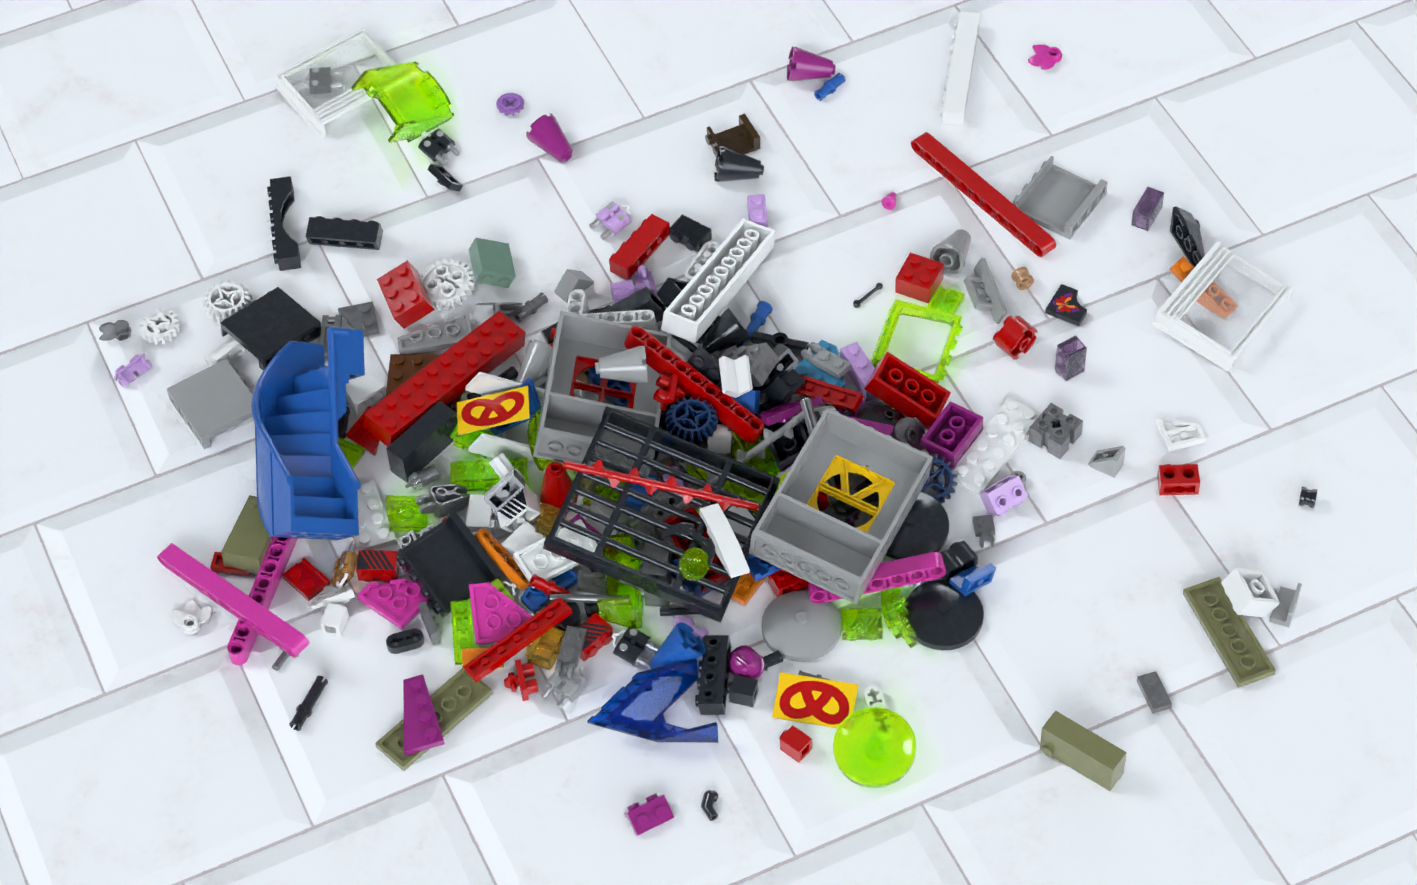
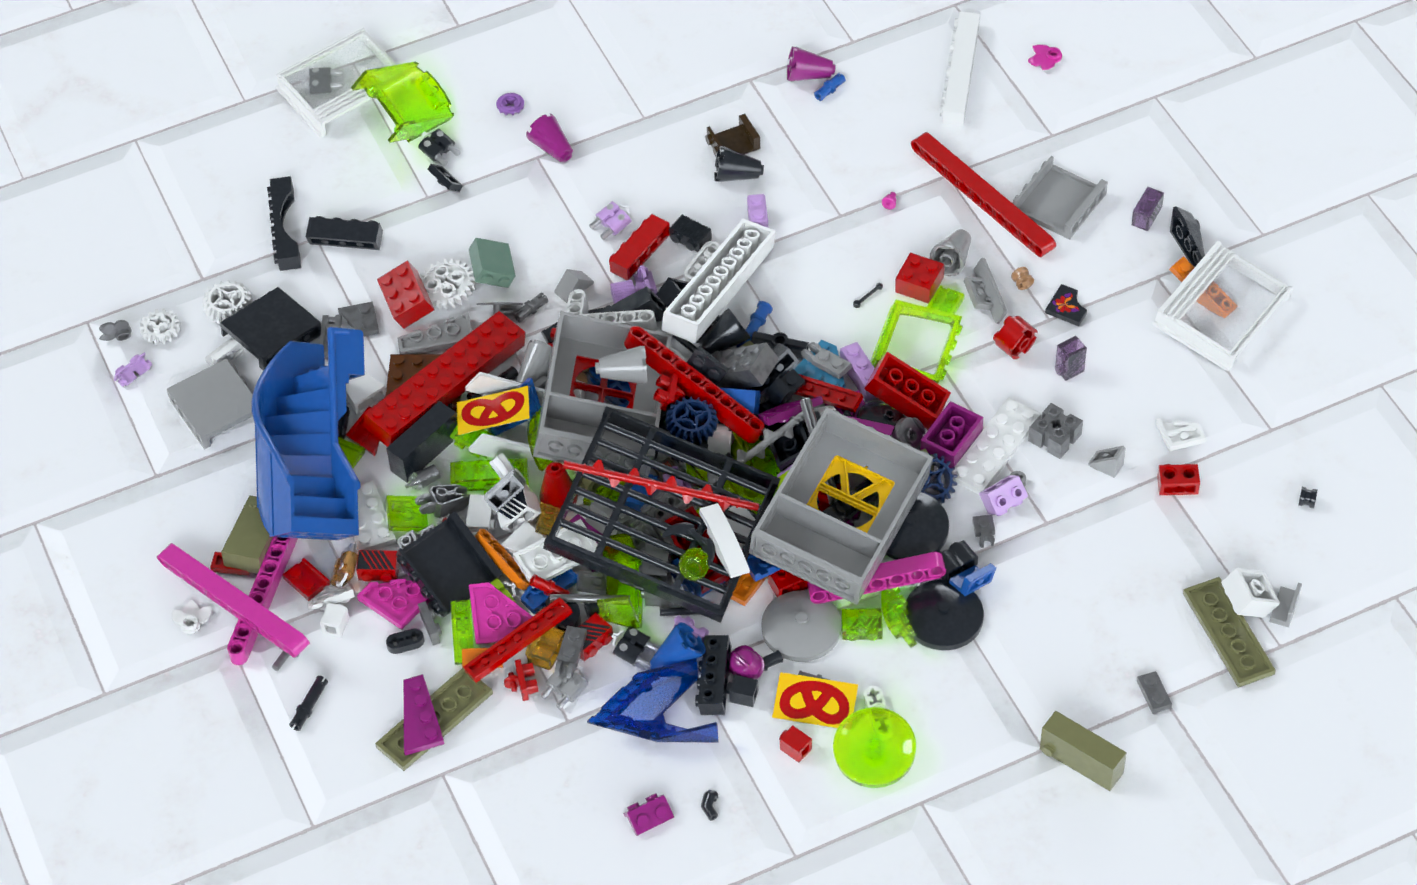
(735, 376): white panel -> none

